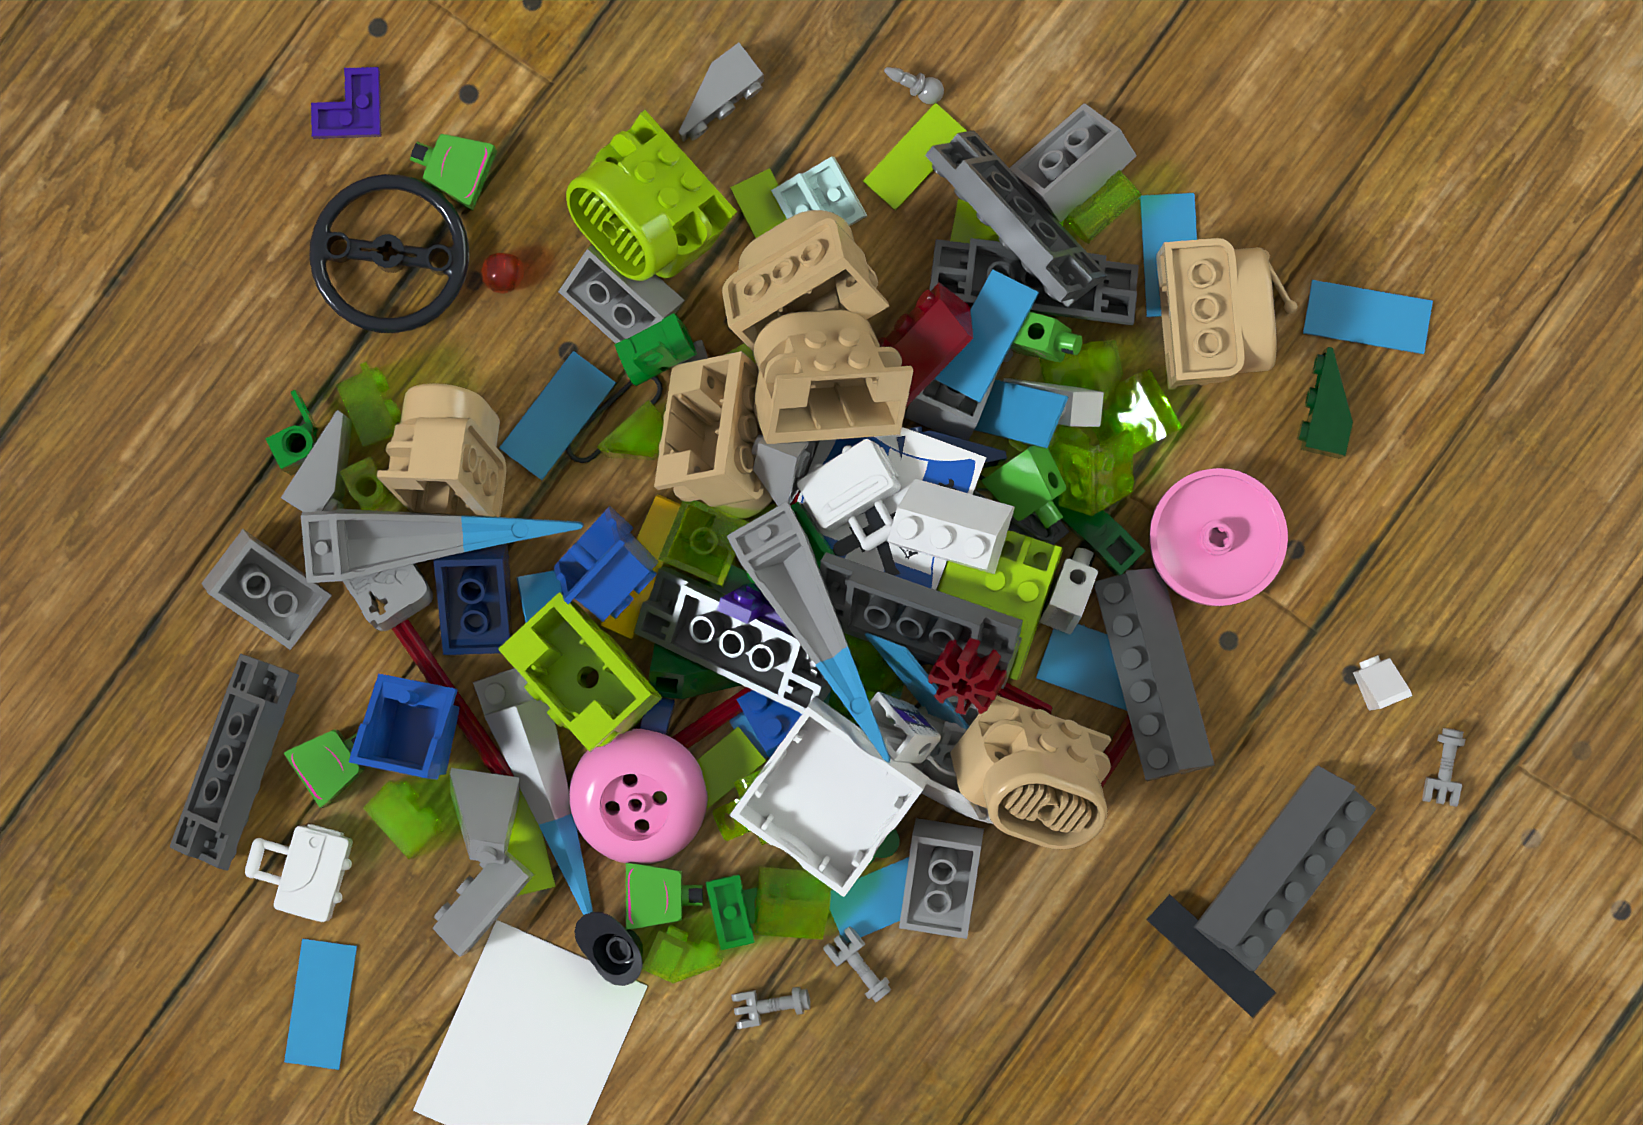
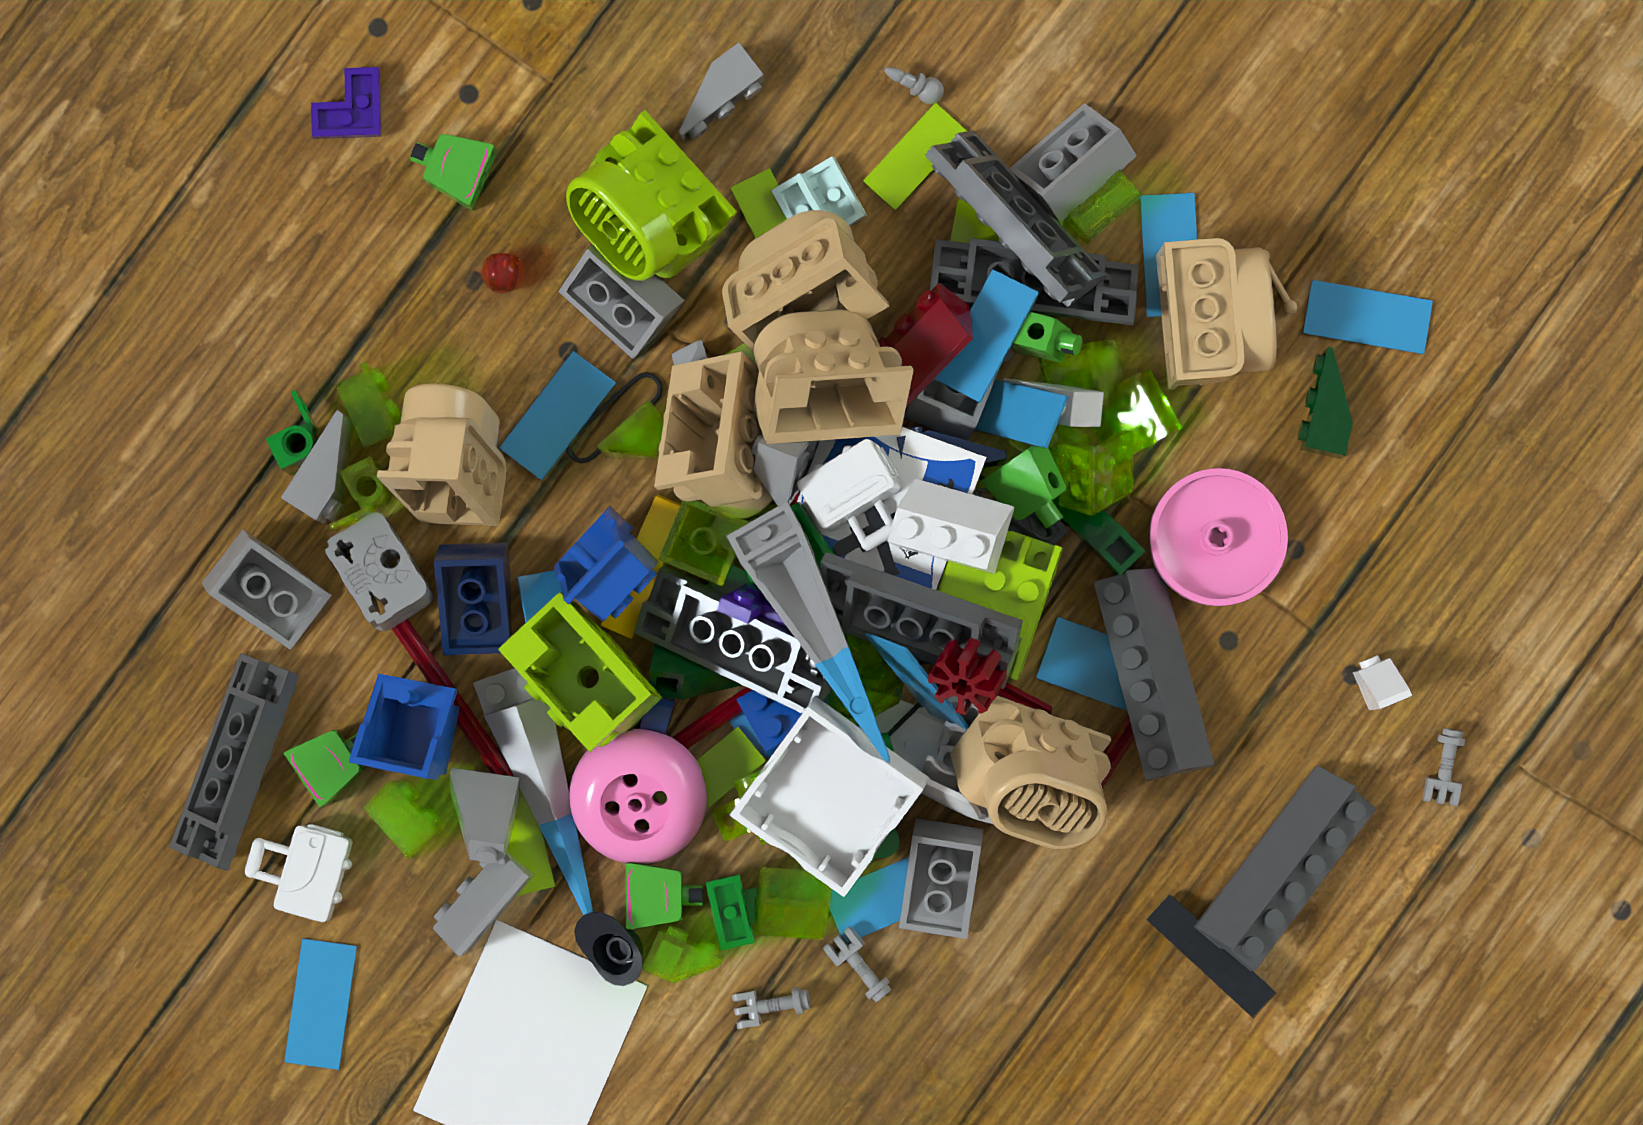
(323, 238): black piece -> none
(364, 542): light grey plate -> none
(655, 349): green piece -> none
(910, 736): white torso -> none
(1070, 592): white torso -> none

